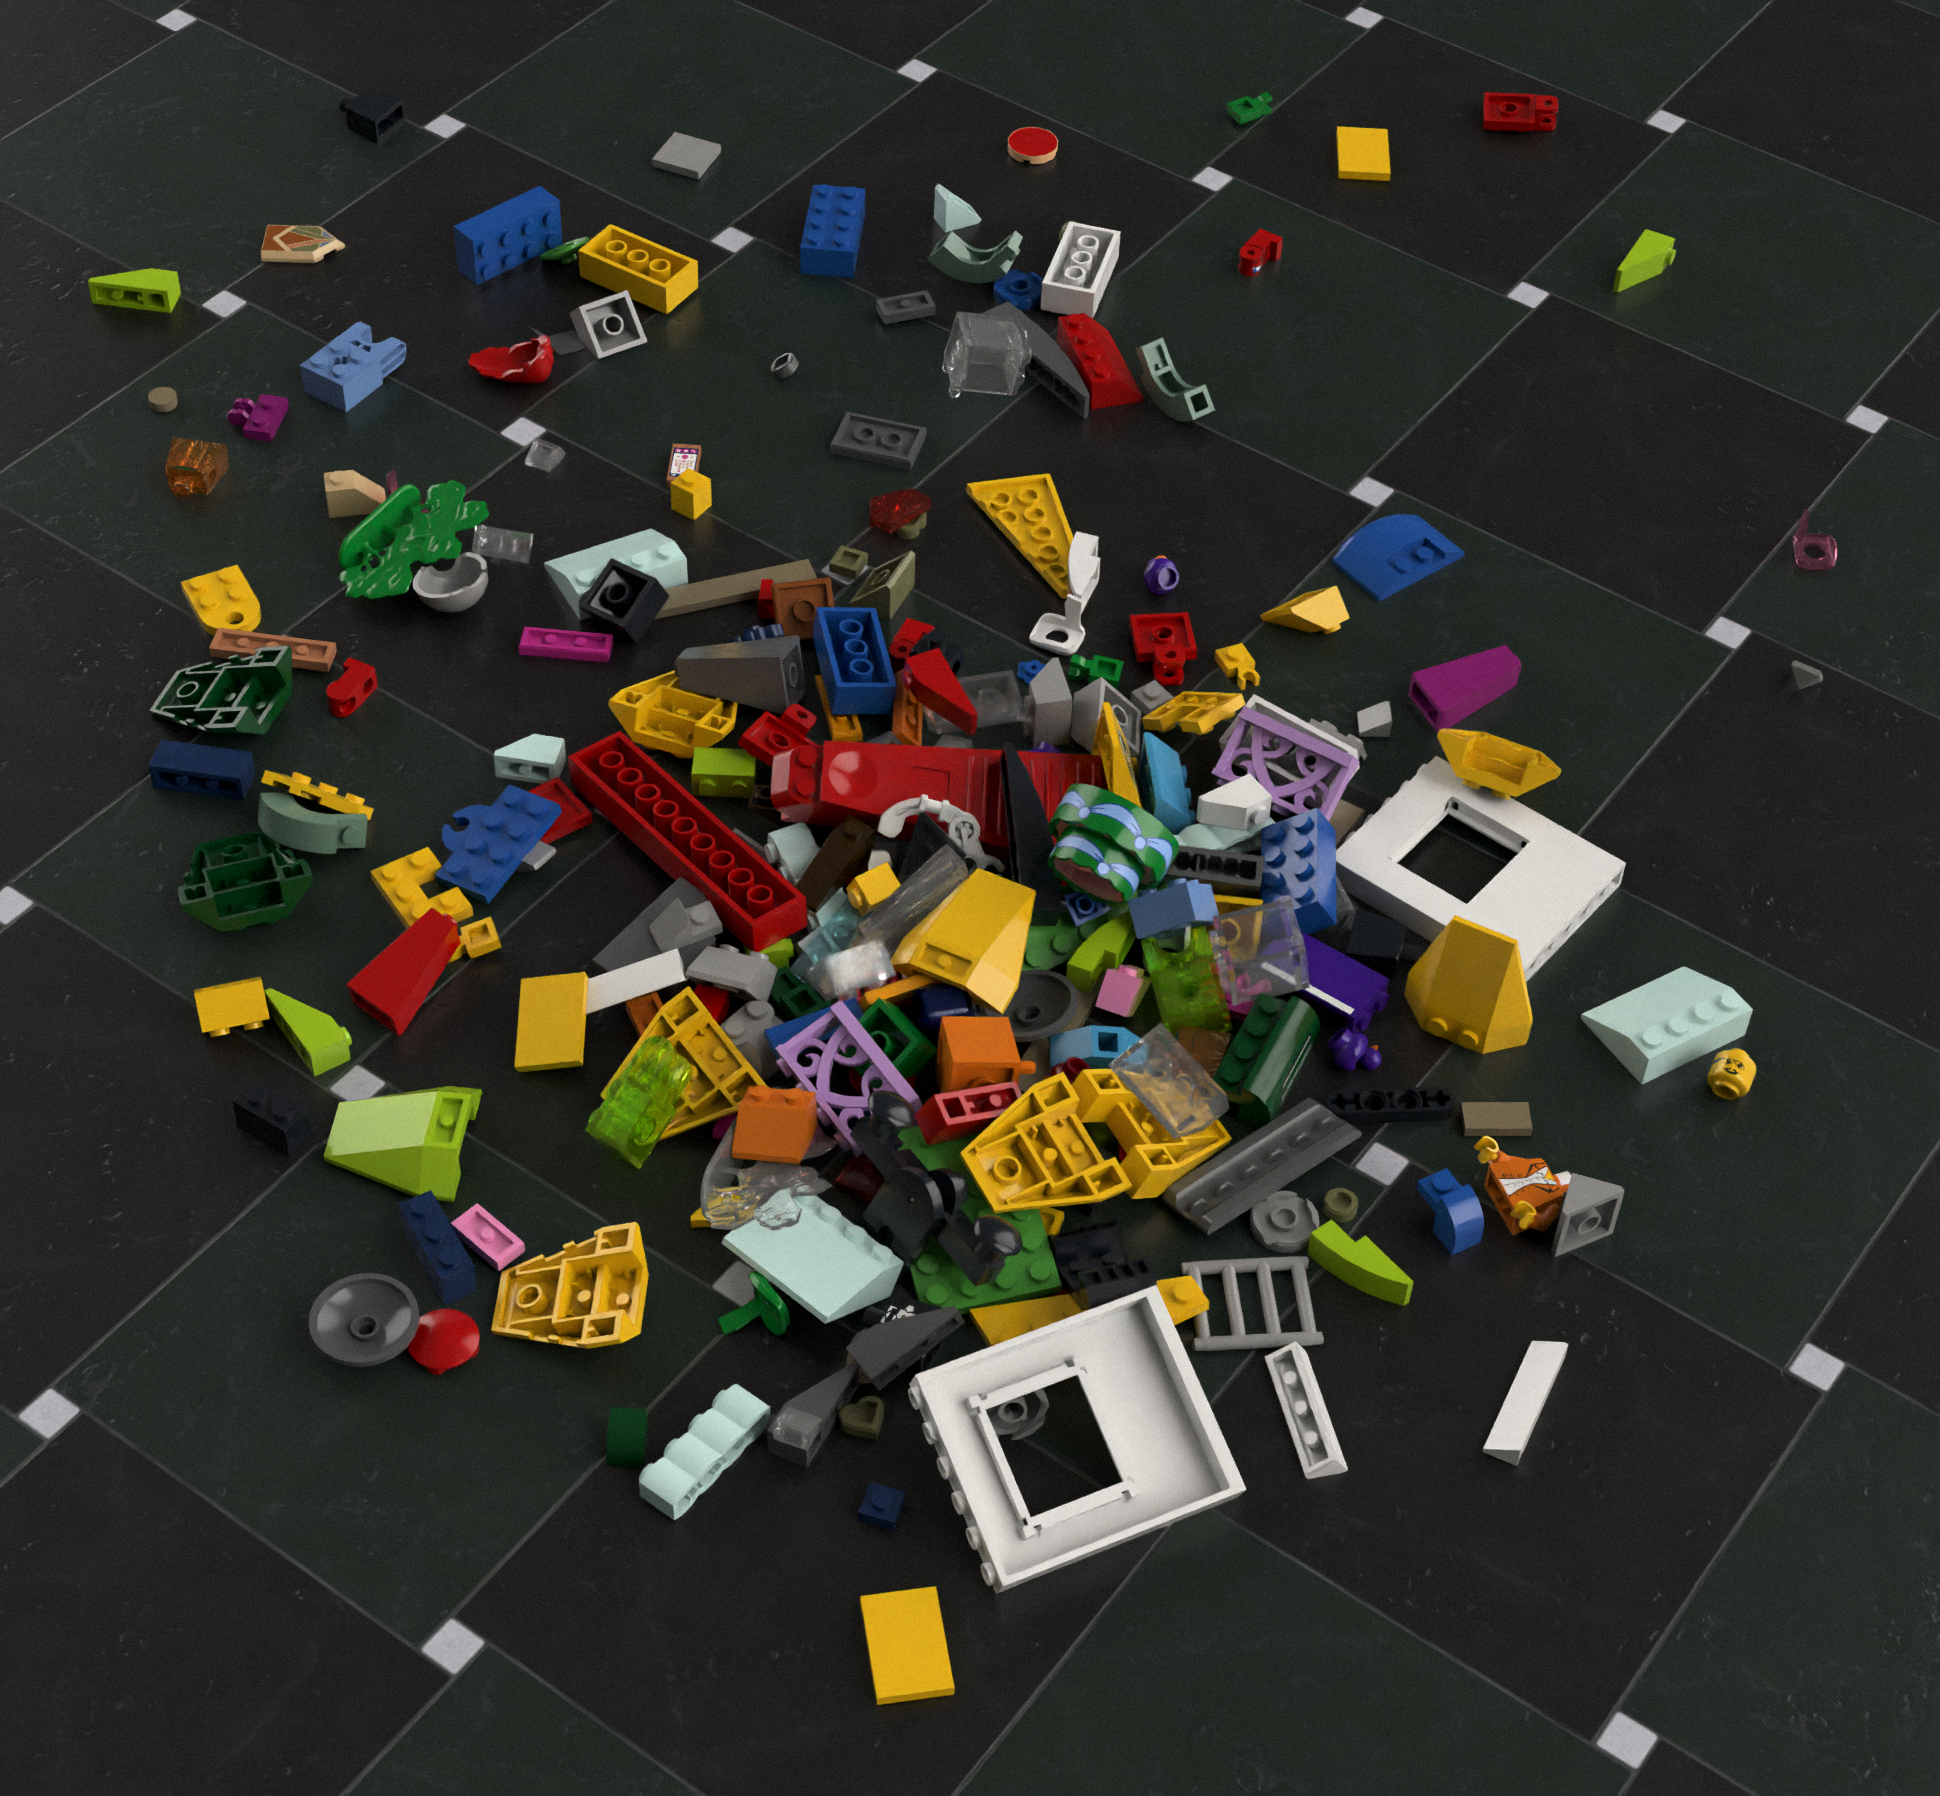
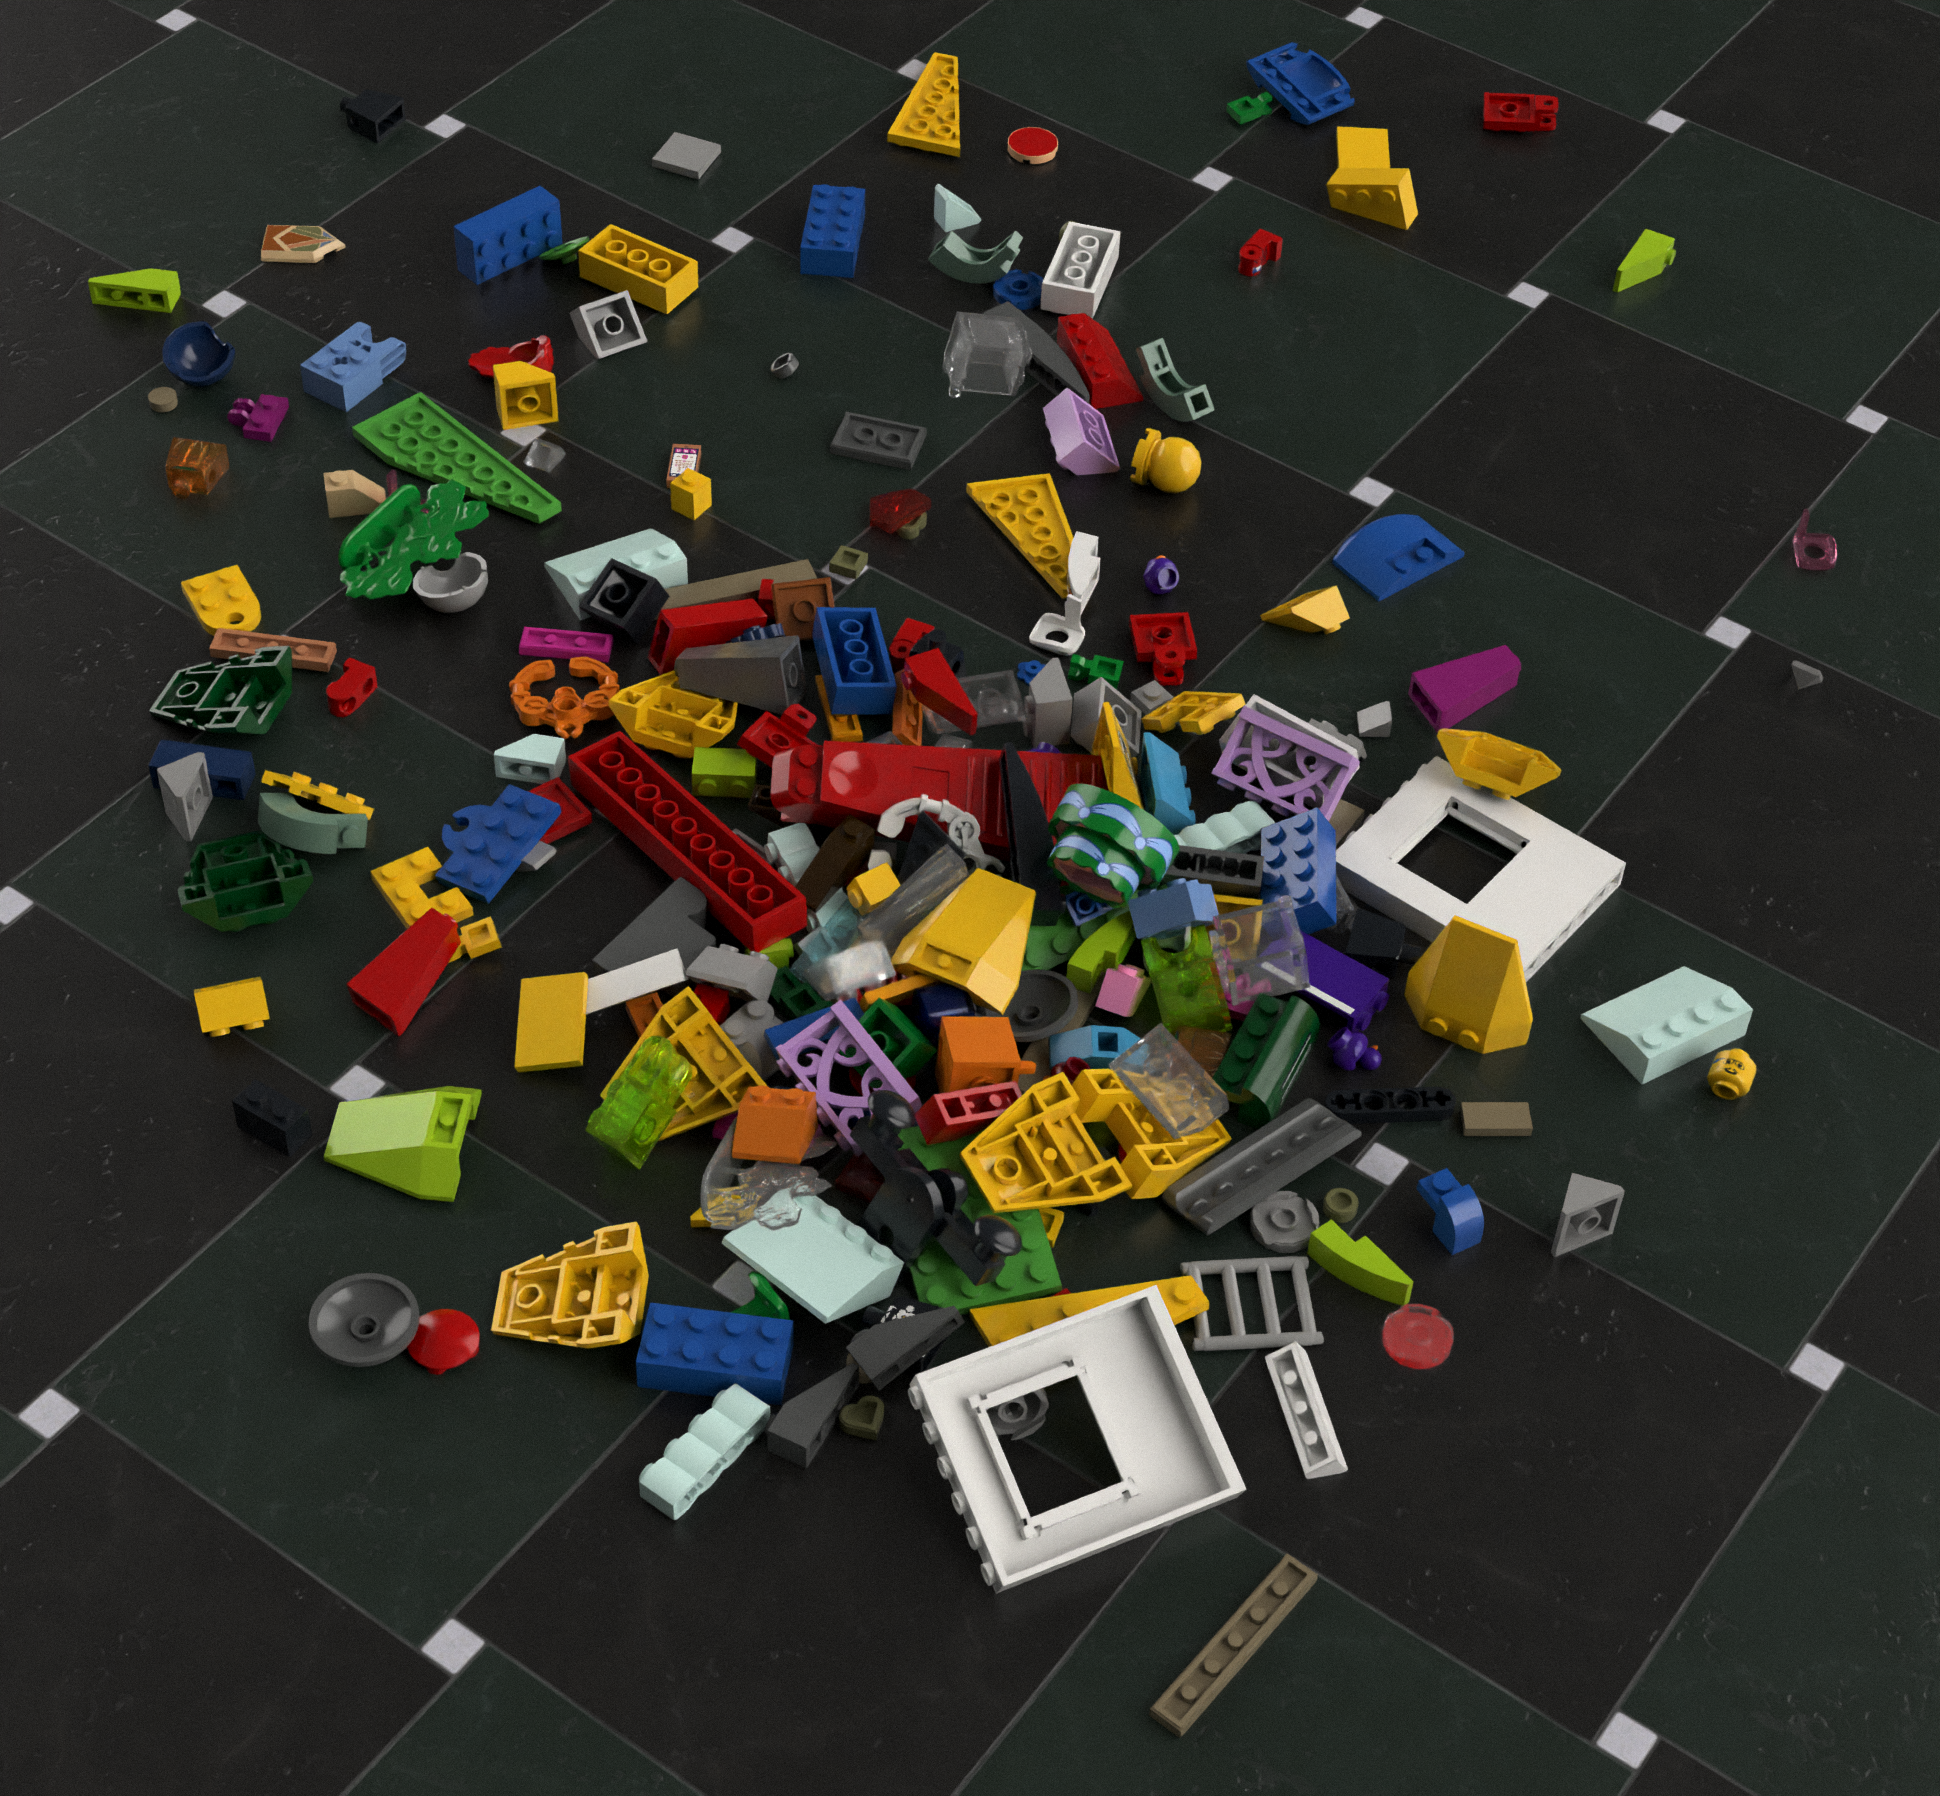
(186, 792): none -> light grey slope
(197, 355): none -> dark blue cylinder
(310, 1032): lime slope -> none
(437, 447): none -> bright green wing
(437, 1247): dark blue brick -> none
(488, 1237): bright pink plate -> none
(502, 543): clear slope -> none
(524, 395): none -> yellow slope
(564, 342): dark grey sticker -> none
(566, 710): none -> orange piece
(627, 1436): dark green brick -> none
(682, 927): light grey slope -> none
(700, 627): none -> red slope
(712, 1351): none -> blue brick
(796, 1428): clear slope -> none
(881, 1506): dark blue plate -> none
(887, 586): olive slope -> none
(905, 307): dark grey plate -> none
(906, 1645): yellow tile -> none
(932, 110): none -> yellow wing
(1079, 435): none -> lavender slope
(1096, 1267): black plate -> none
(1168, 463): none -> yellow tile
(1233, 1645): none -> dark tan tile
(1235, 804): white slope -> none
(1237, 662): yellow plate -> none
(1301, 82): none -> blue slope
(1375, 194): none -> yellow wedge
(1417, 1336): none -> clear tile
(1522, 1188): orange torso -> none
(1525, 1400): white slope -> none

